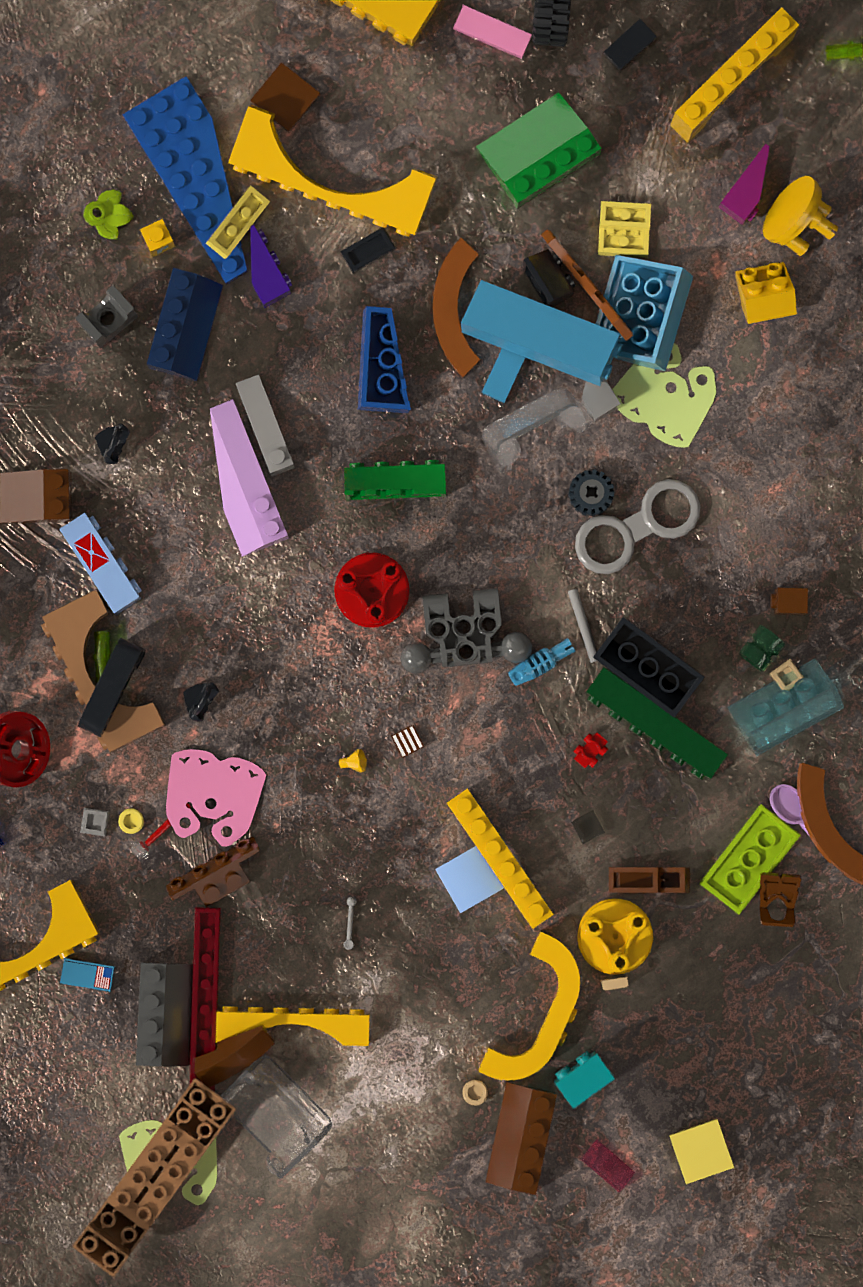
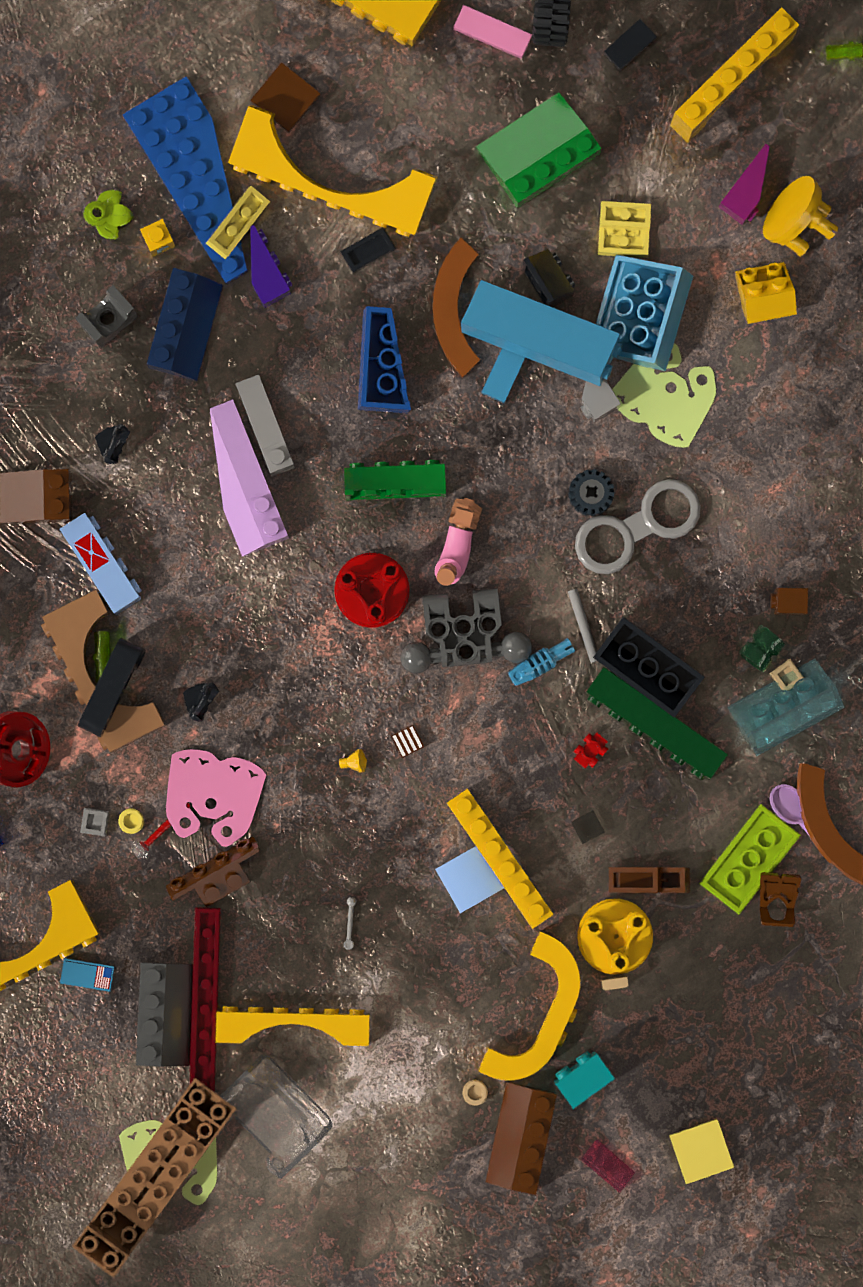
(232, 1055): reddish brown slope -> none
(457, 547): none -> piece
(502, 434): clear windscreen -> none
(587, 284): dark orange tile -> none

